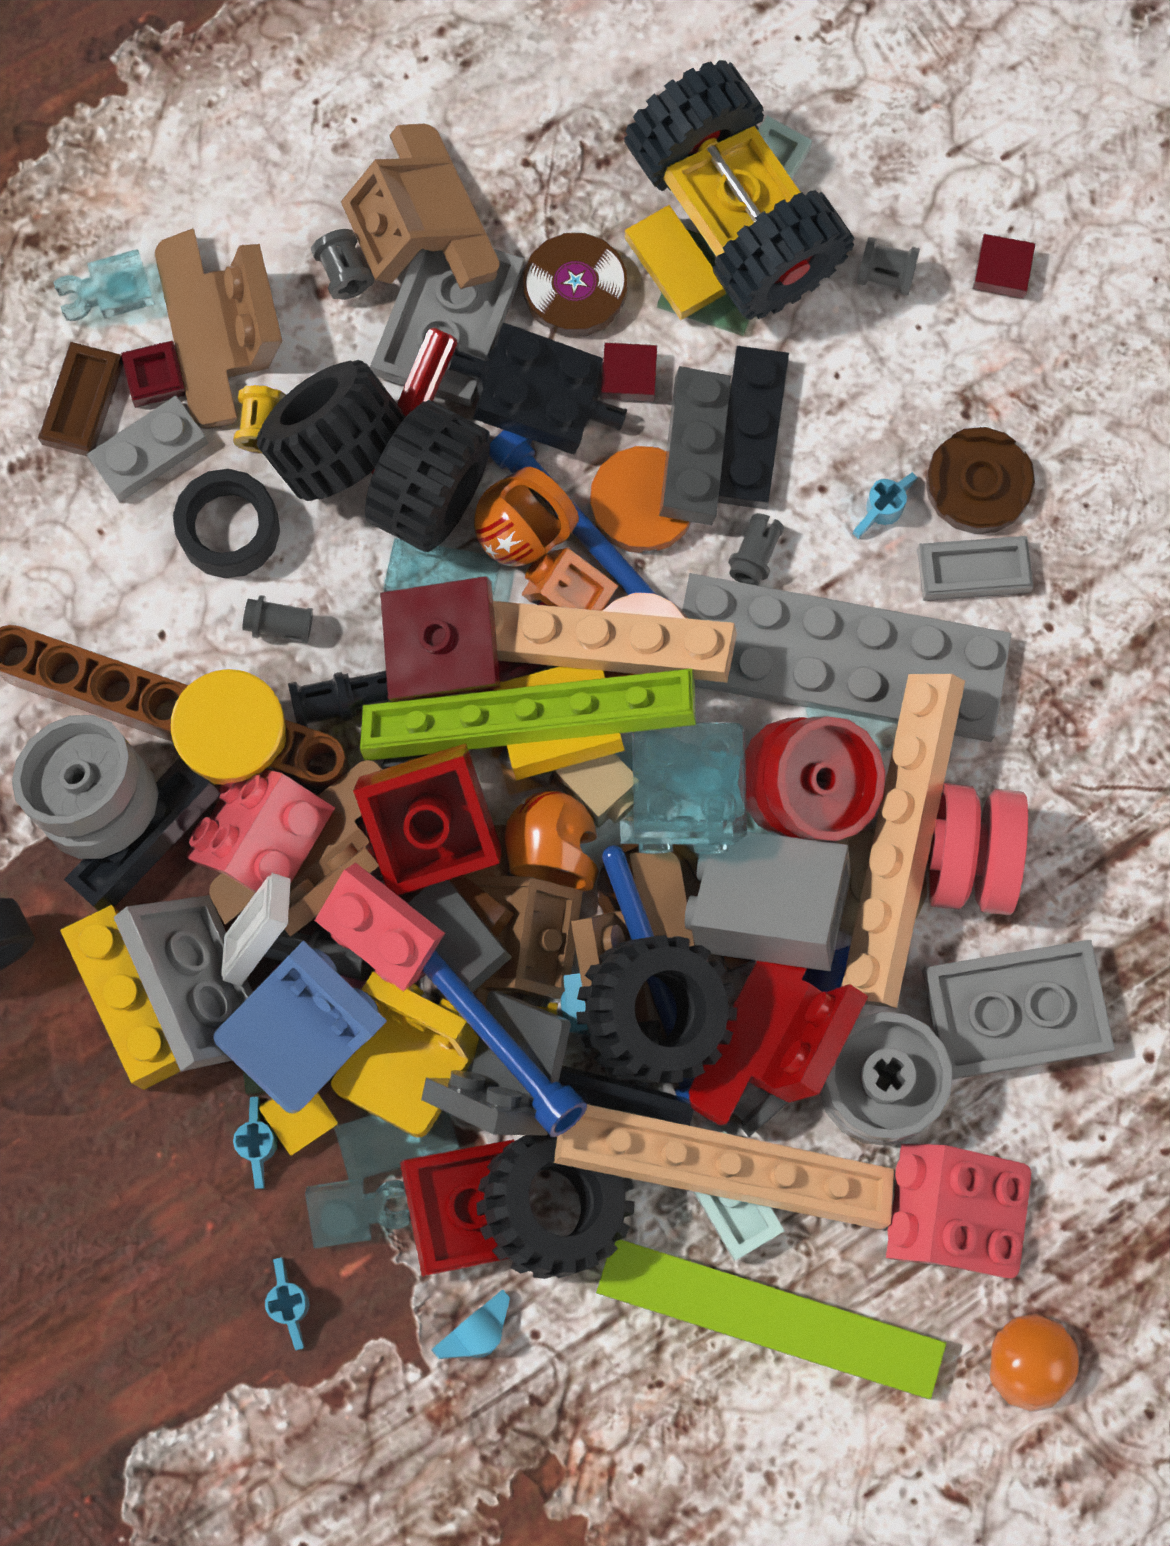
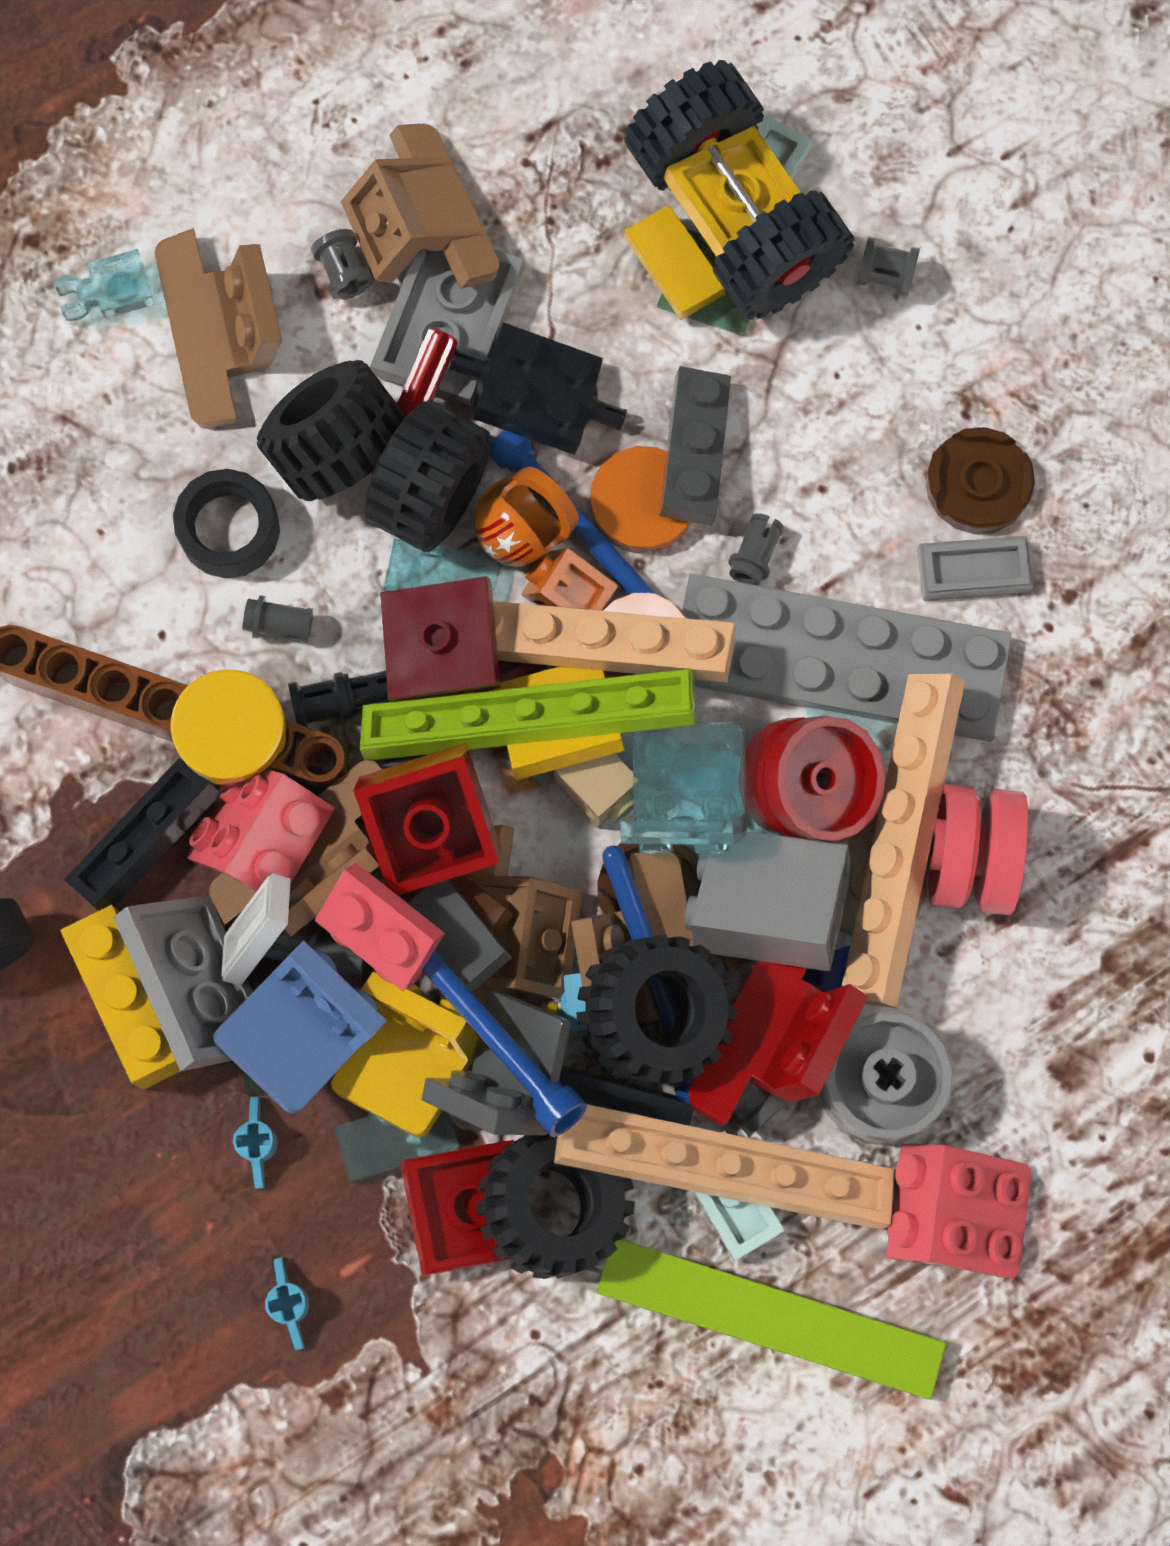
(81, 399): reddish brown tile -> none
(85, 787): light grey wheel -> none
(147, 448): light grey plate -> none
(153, 373): dark red tile -> none
(256, 406): yellow bush -> none
(299, 1128): yellow tile -> none
(344, 1212): clear light blue plate -> none
(478, 1333): medium azure piece -> none
(547, 835): orange helmet -> none
(575, 284): reddish brown tile -> none
(629, 372): dark red tile -> none
(752, 426): black plate -> none
(885, 503): medium azure piece -> none
(1004, 266): dark red tile -> none
(1019, 1009): light grey plate -> none
(1033, 1362): orange hair -> none

